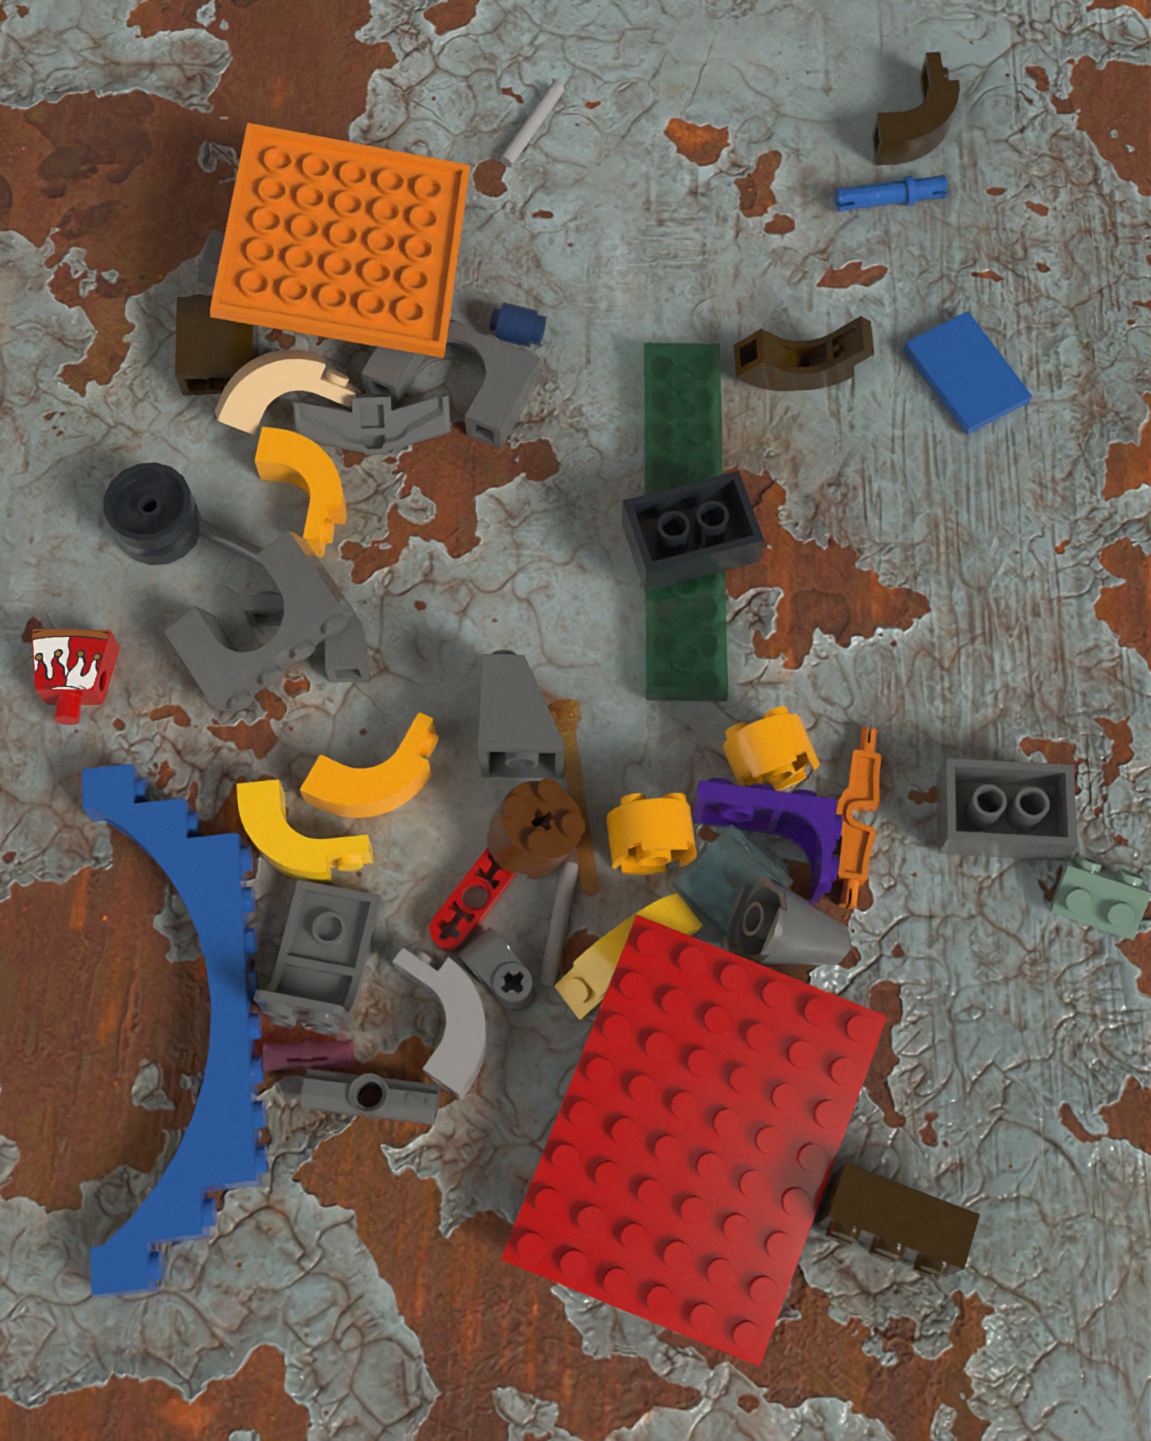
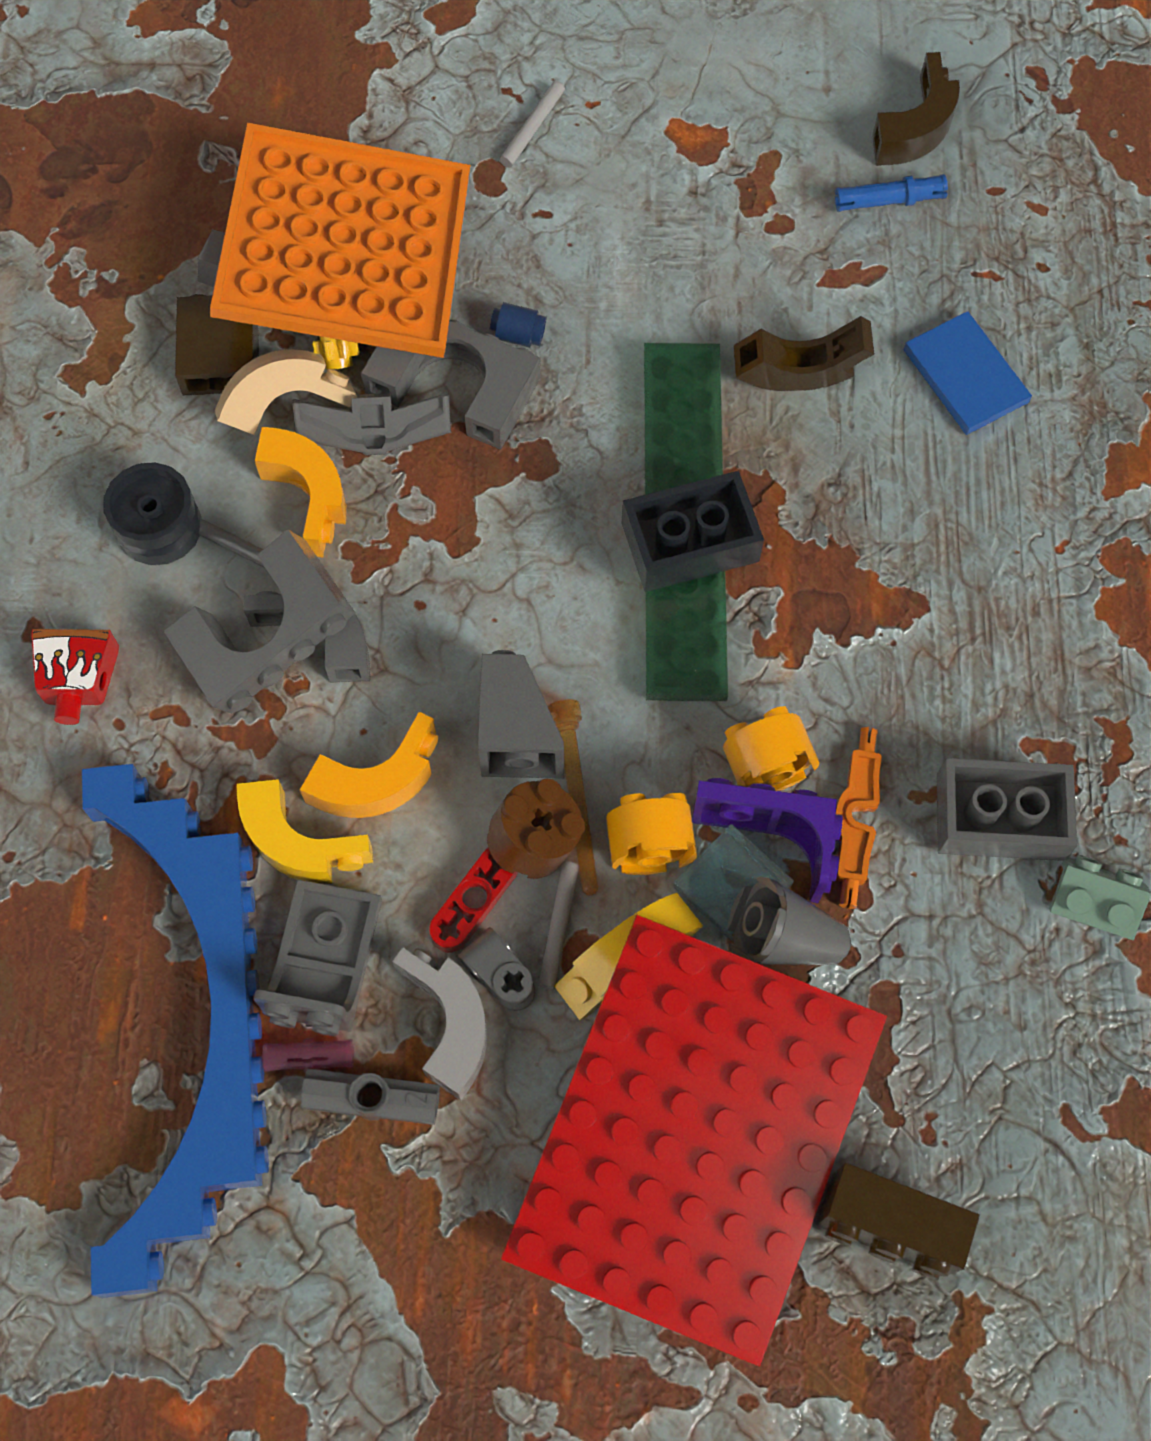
(336, 352): none -> yellow gear

